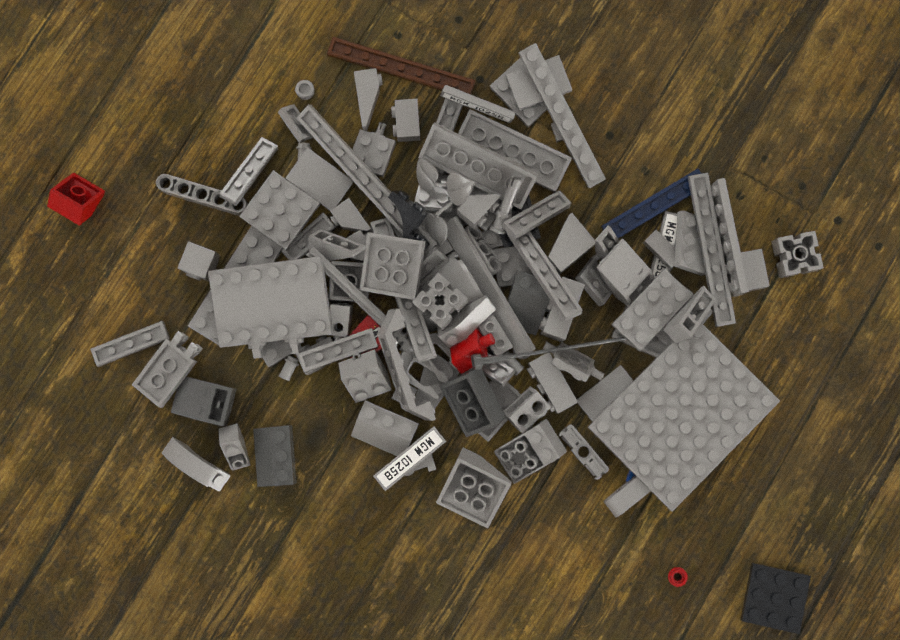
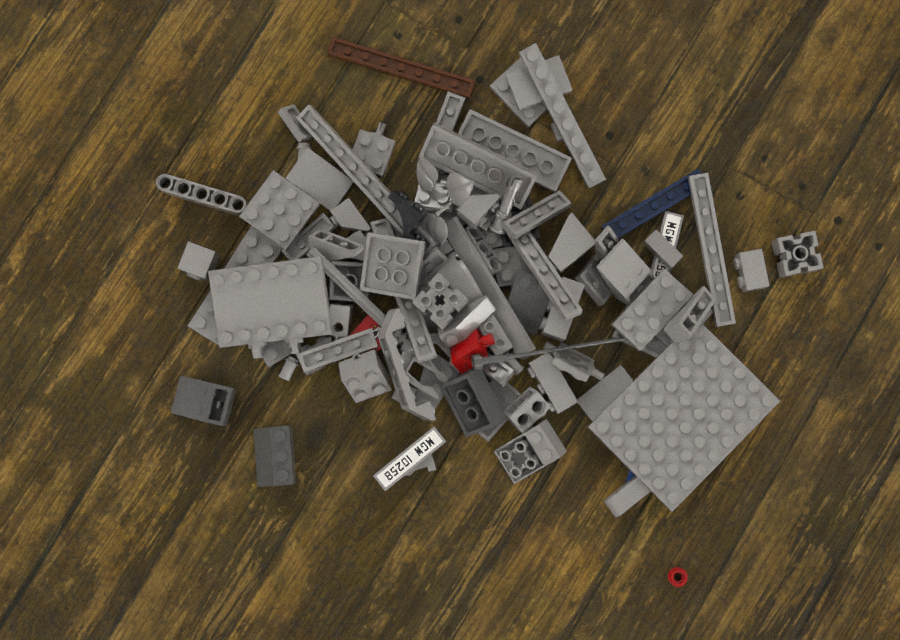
(75, 198): red slope -> none
(130, 343): light grey tile -> none
(167, 369): light grey tile -> none
(195, 466): light grey arch -> none
(233, 447): light grey slope -> none
(248, 171): light grey tile -> none
(304, 89): light grey tile -> none
(368, 92): light grey slope -> none
(384, 429): light grey slope -> none
(406, 120): light grey brick -> none
(474, 488): light grey slope -> none
(477, 104): light grey tile -> none
(592, 461): light grey piece -> none
(688, 249): light grey wing -> none
(729, 239): light grey plate -> none
(775, 598): black plate -> none

